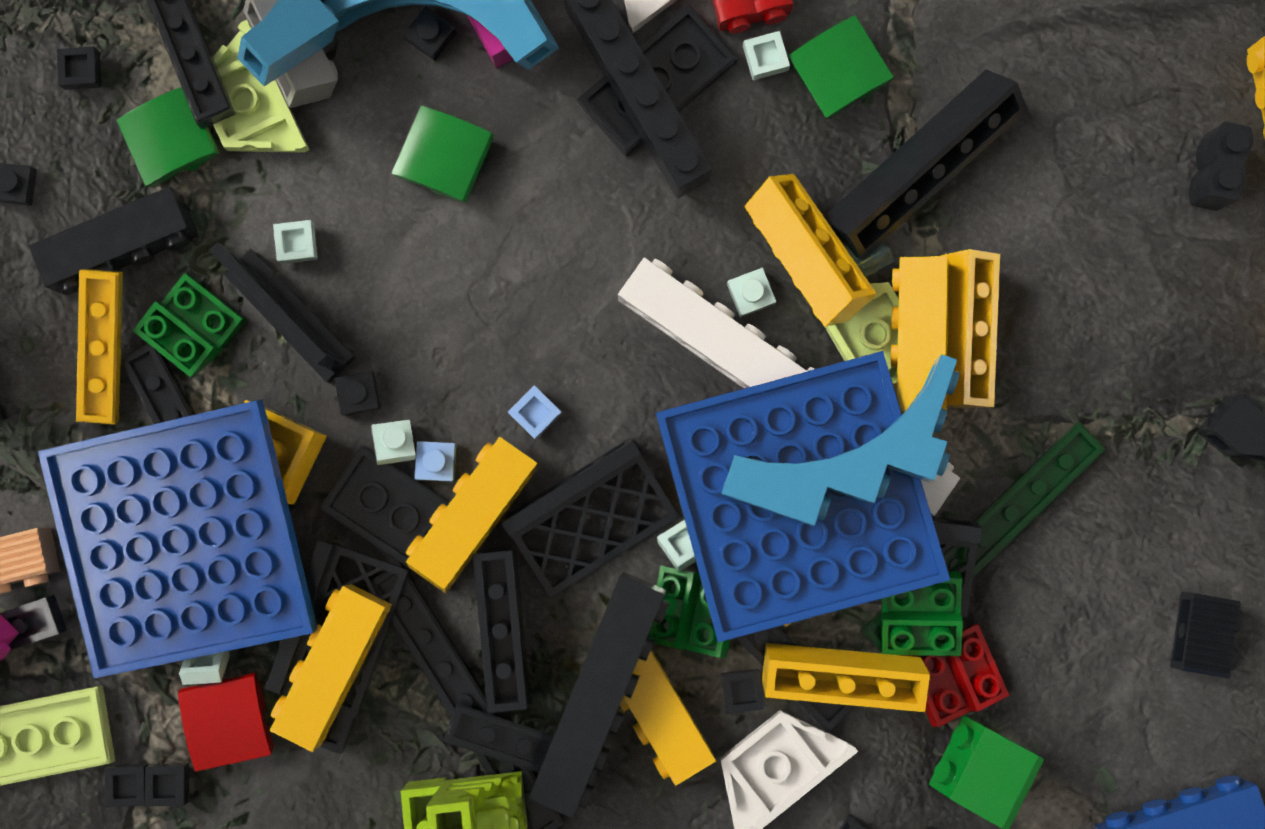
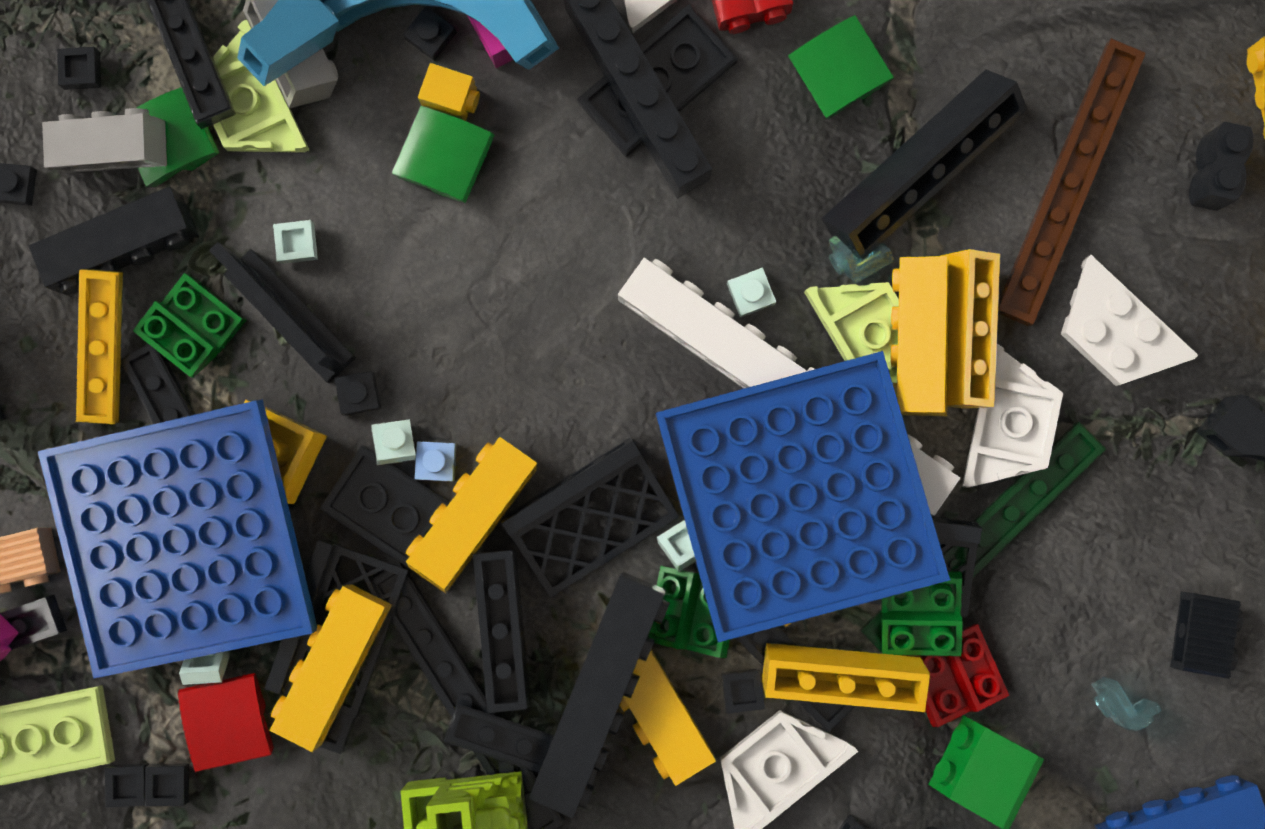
(104, 141): none -> light grey brick
(449, 92): none -> yellow brick
(534, 412): light blue plate -> none
(766, 55): light aqua plate -> none
(809, 250): yellow brick -> none
(905, 447): dark azure arch -> none
(1018, 430): none -> white wing
(1070, 182): none -> reddish brown plate
(1115, 704): none -> clear light blue bracket
(1118, 329): none -> white wing

